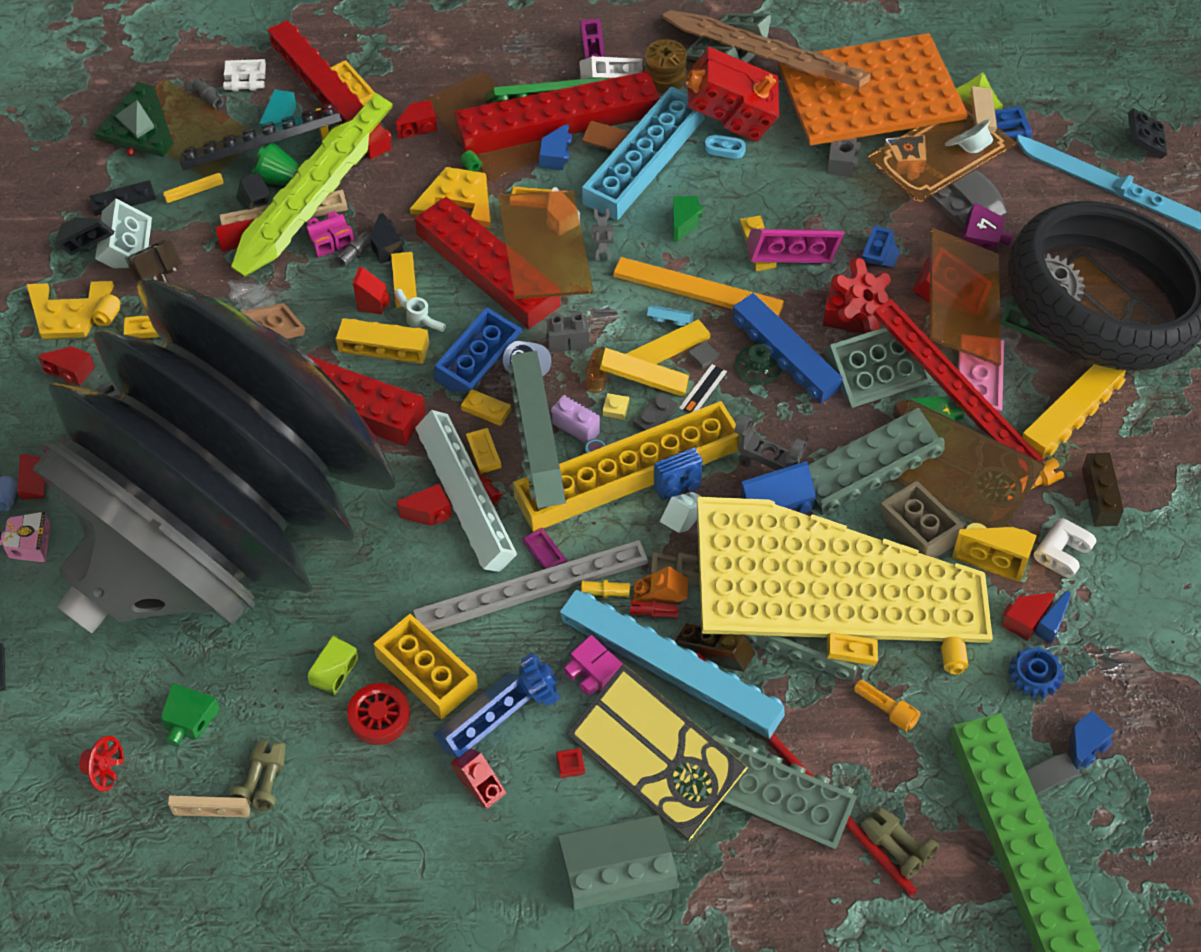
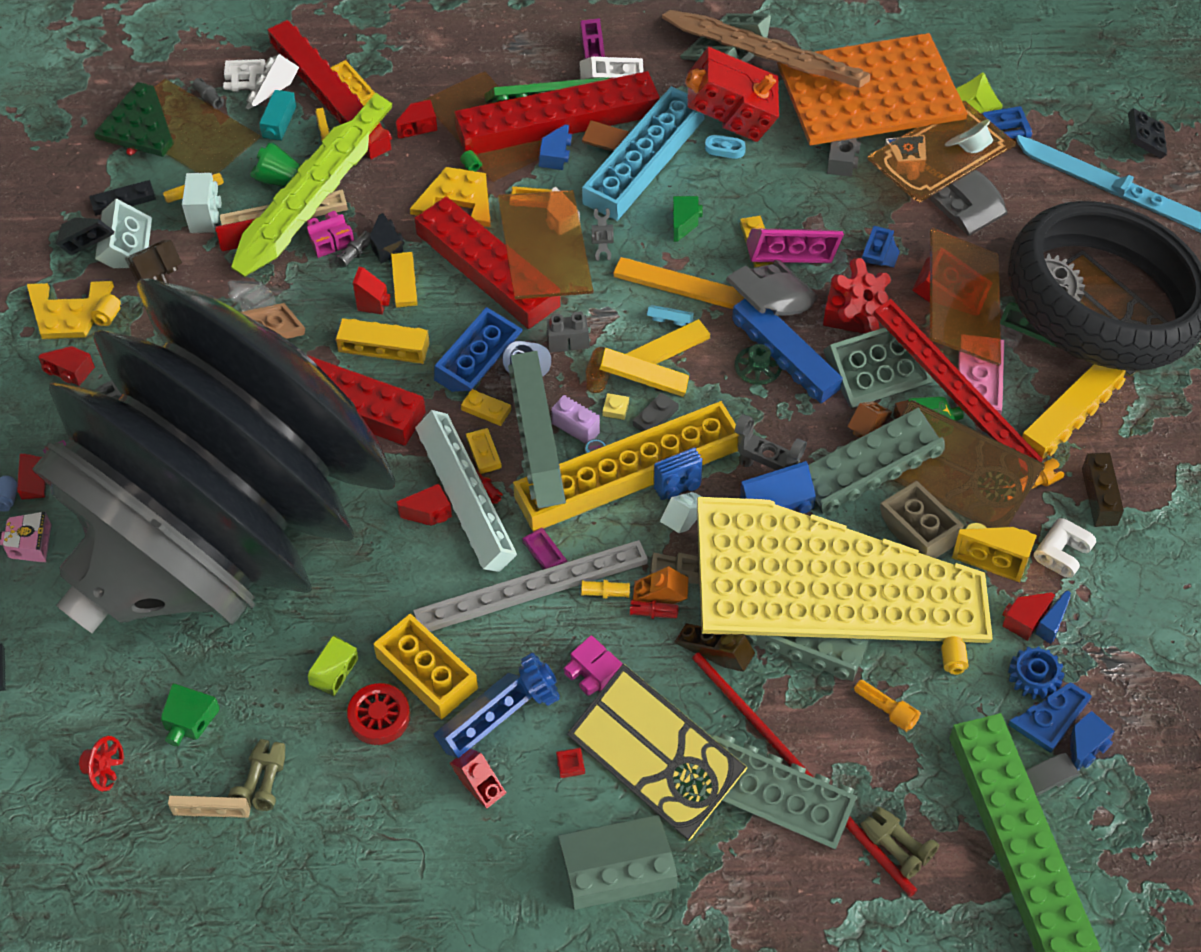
(135, 119): sand green slope -> none
(139, 327): yellow plate -> none
(201, 202): none -> light aqua brick
(252, 191): black slope -> none
(254, 138): black plate -> none
(277, 76): none -> white slope
(417, 312): light aqua piece -> none
(666, 64): pearl gold wheel -> none
(673, 663): medium azure brick -> none
(703, 355): dark grey tile -> none
(703, 389): sticker -> none
(773, 288): none -> dark grey slope
(852, 648): yellow plate -> none
(868, 418): none -> dark orange slope
(983, 107): tan tile -> none
(985, 228): magenta torso -> none
(1053, 717): none -> blue wing

